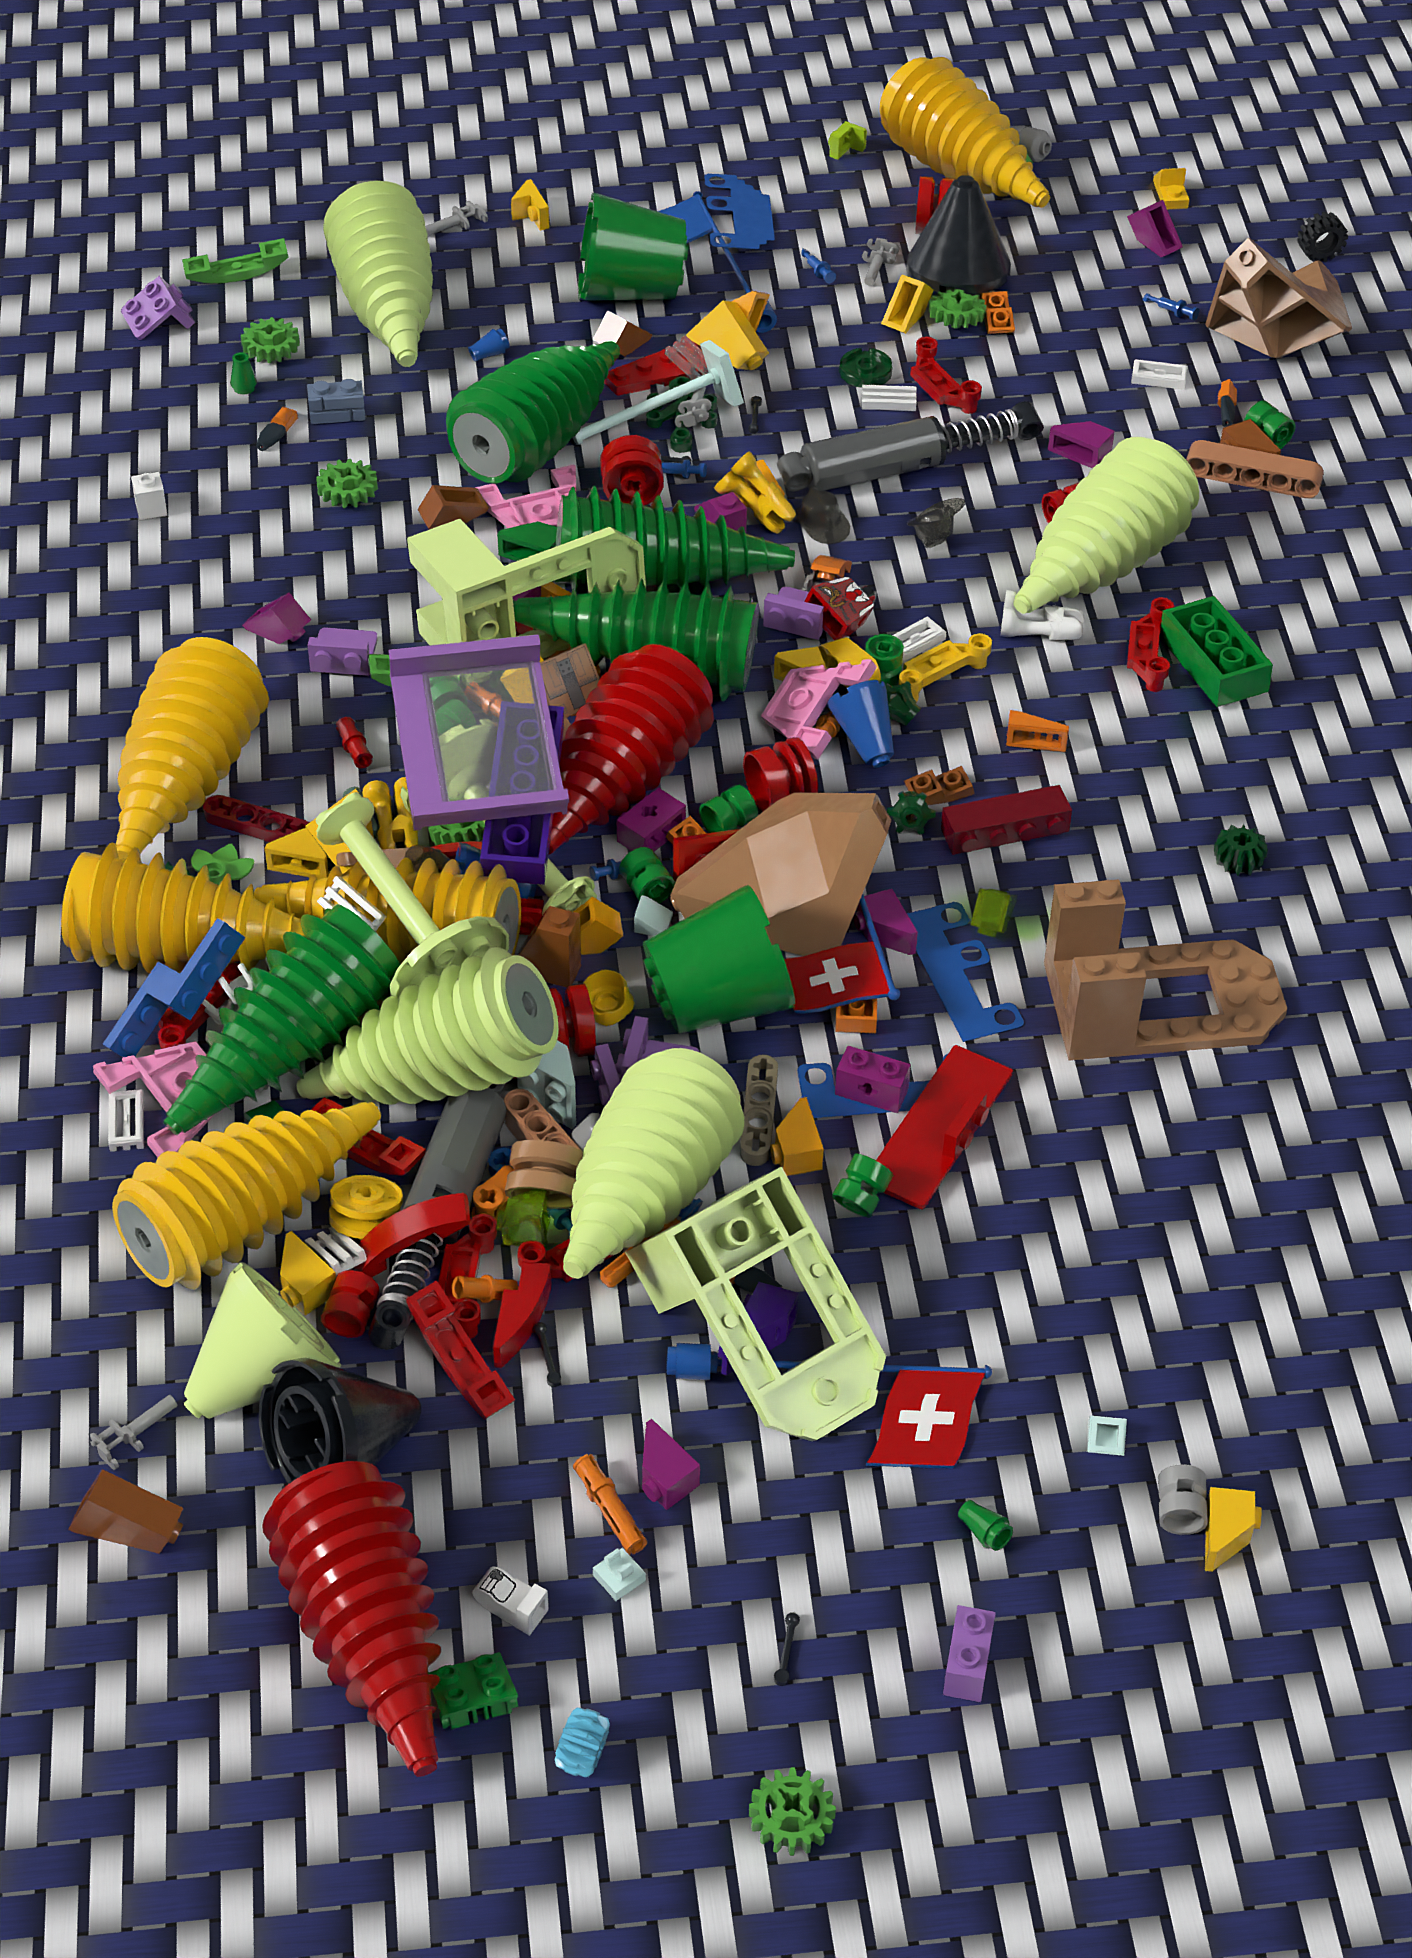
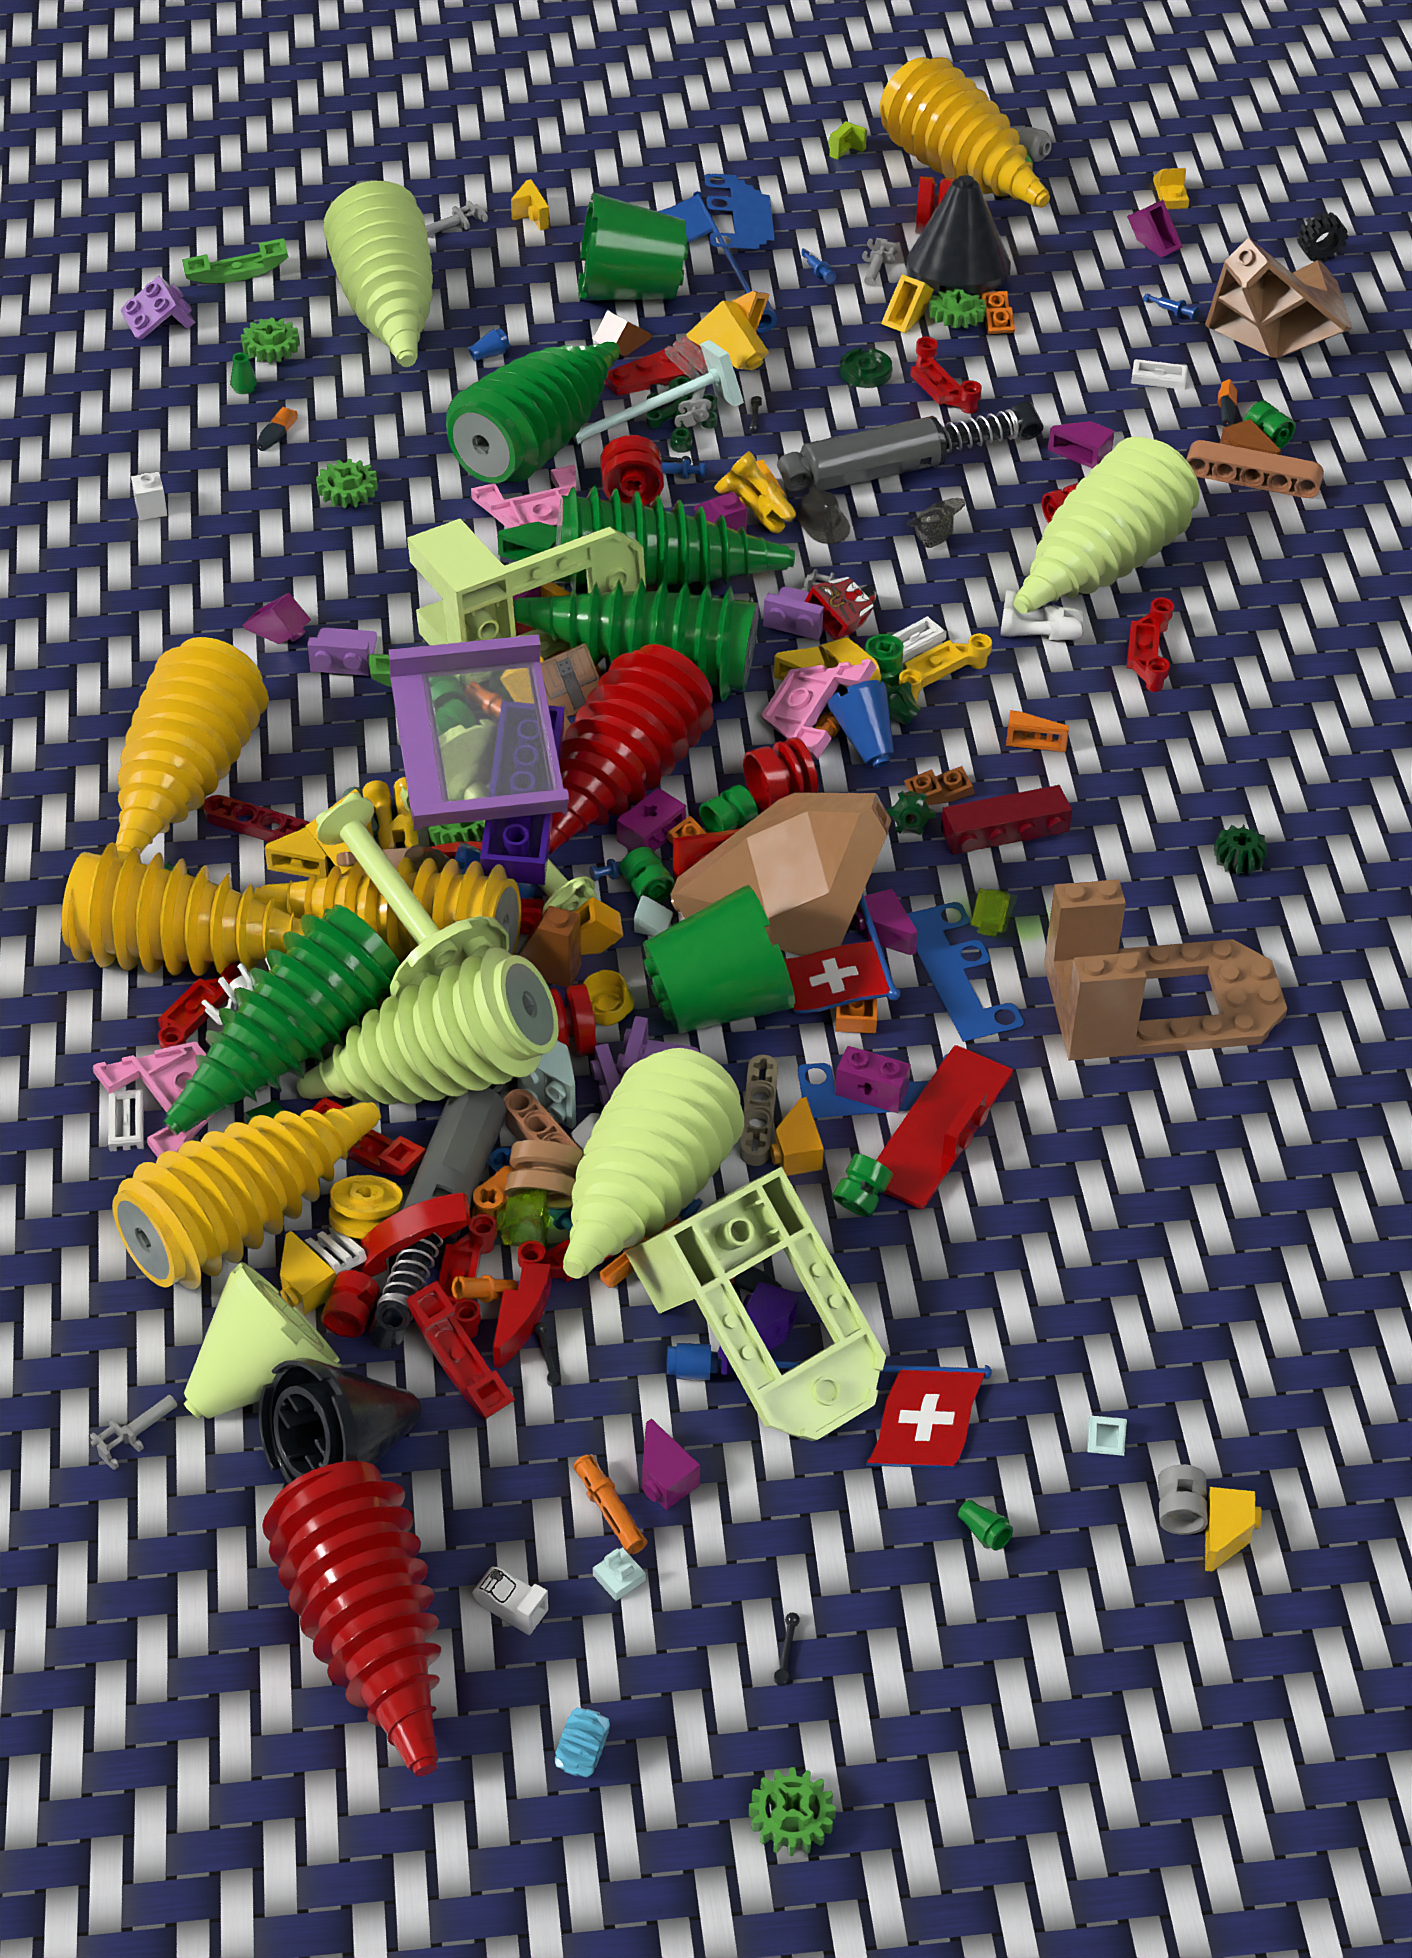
(126, 1515): dark orange slope -> none
(174, 990): blue bracket -> none
(221, 863): bright green plate -> none
(332, 893): white tile -> none
(336, 401): sand blue brick -> none
(354, 742): red pin -> none
(451, 503): dark orange slope -> none
(472, 1687): green hinge -> none
(830, 567): orange slope -> none
(889, 398): white tile -> none
(969, 1653): medium lavender brick -> none
(1216, 651): green brick -> none

